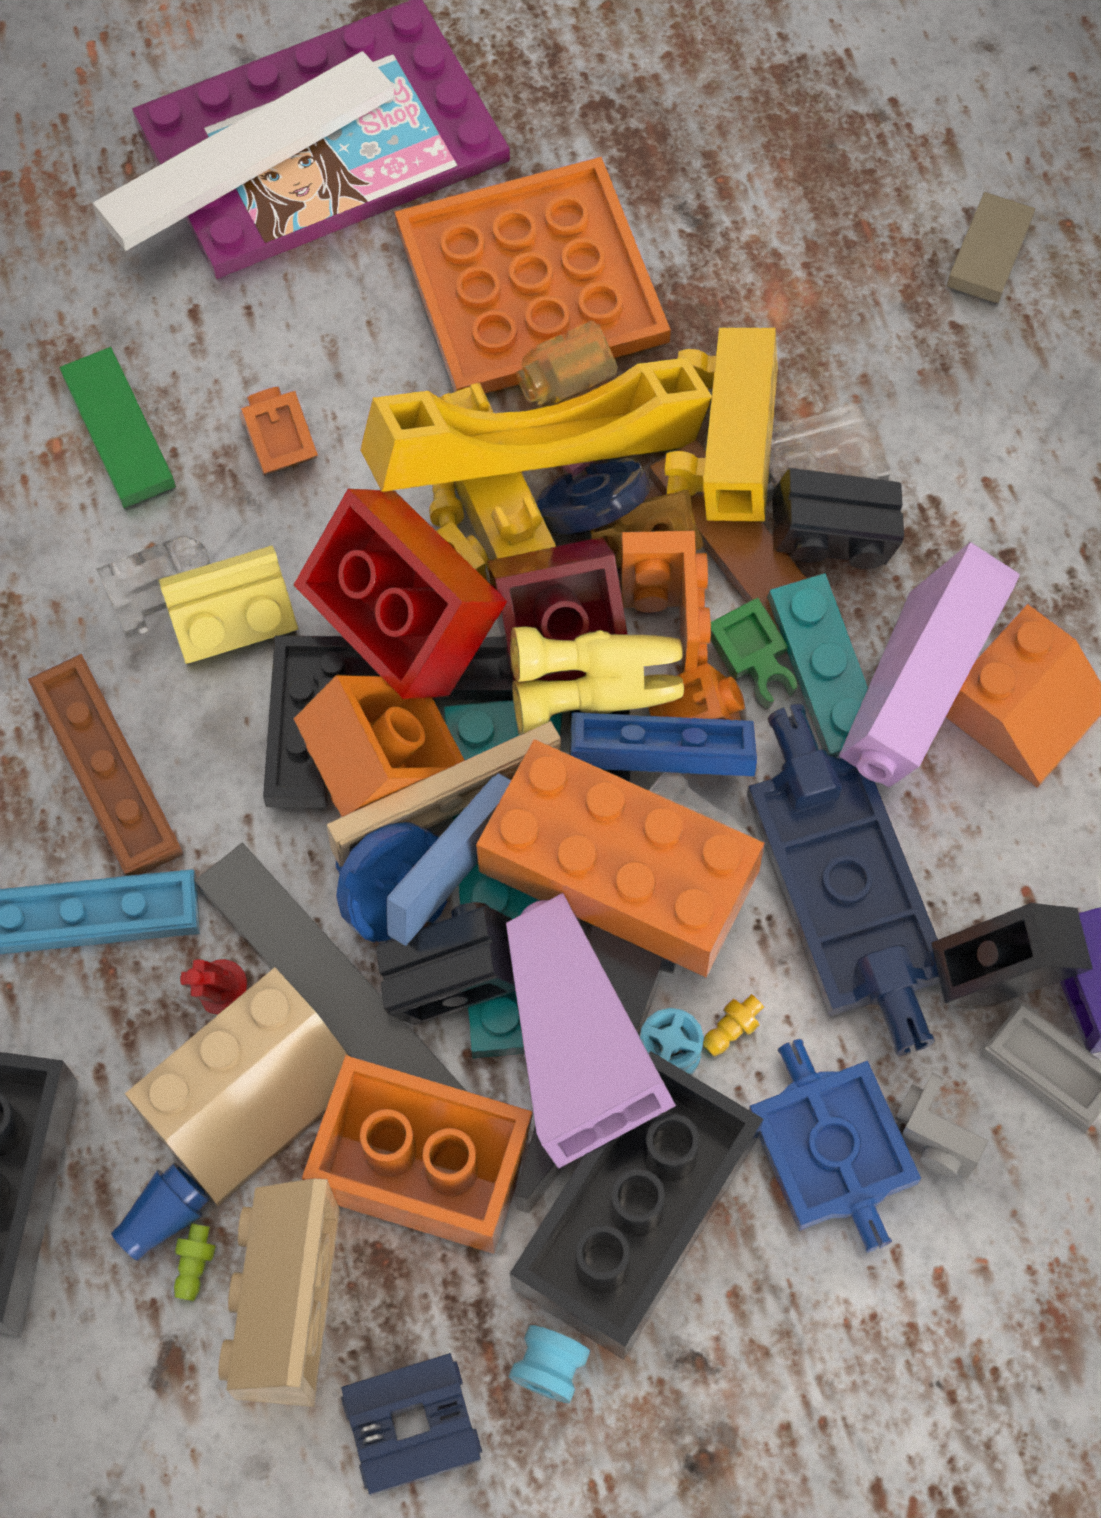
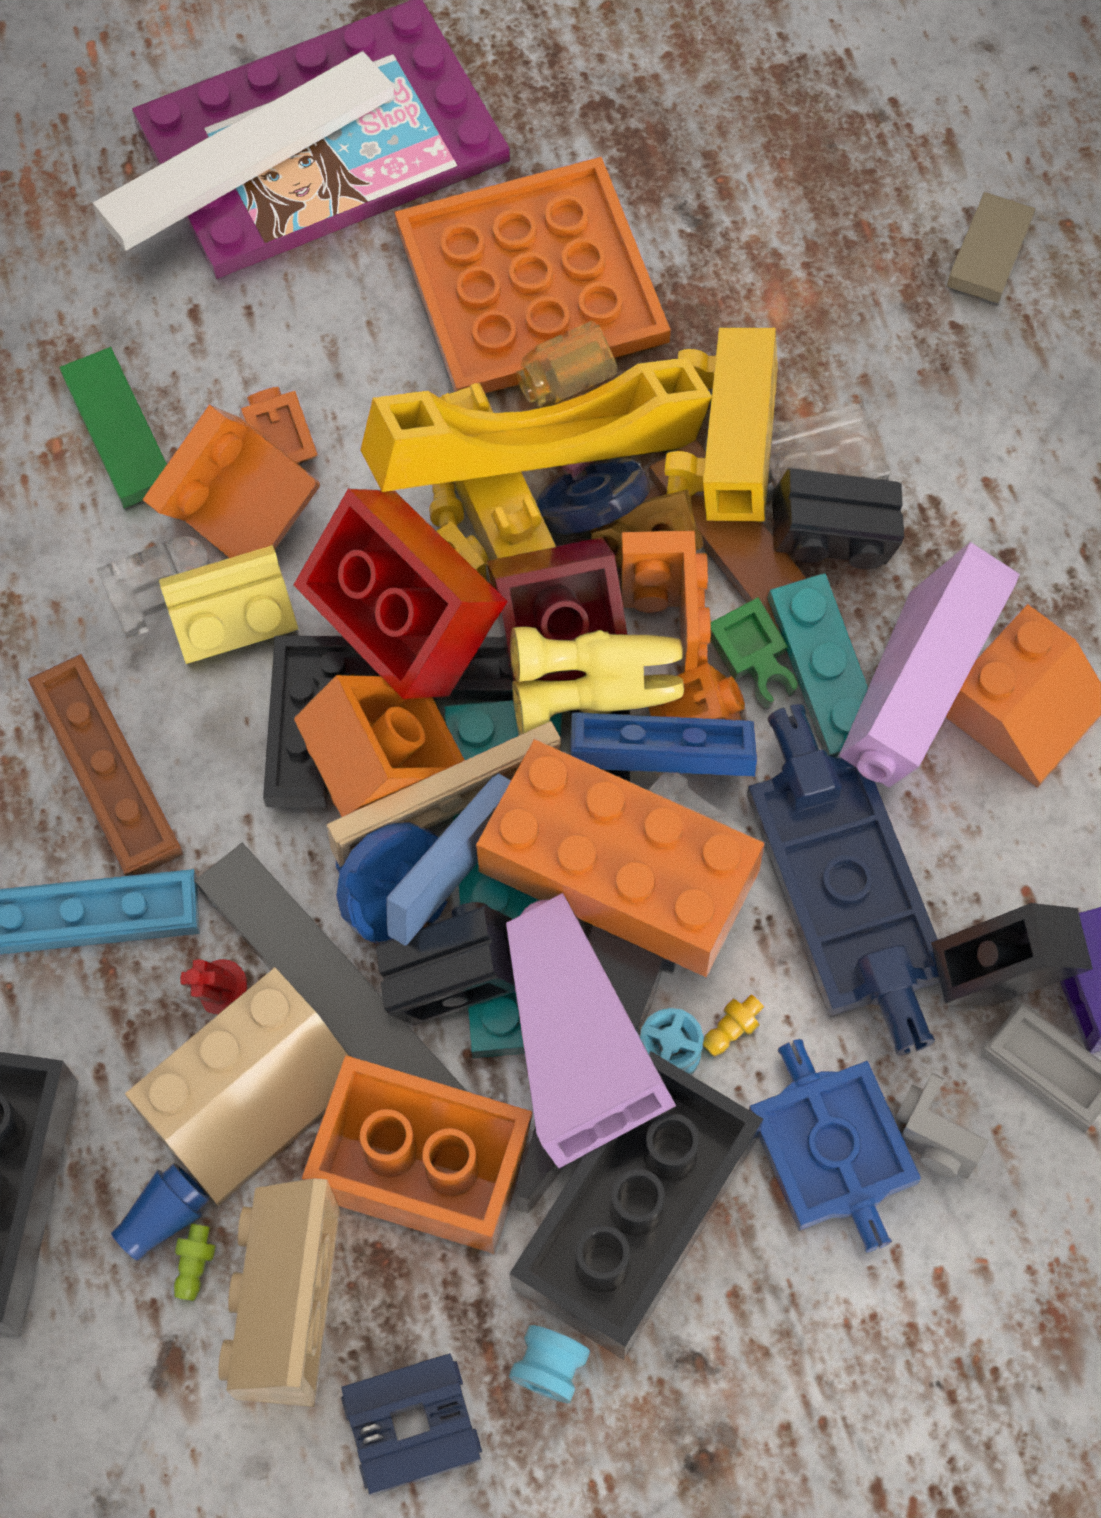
(232, 485): none -> orange bracket

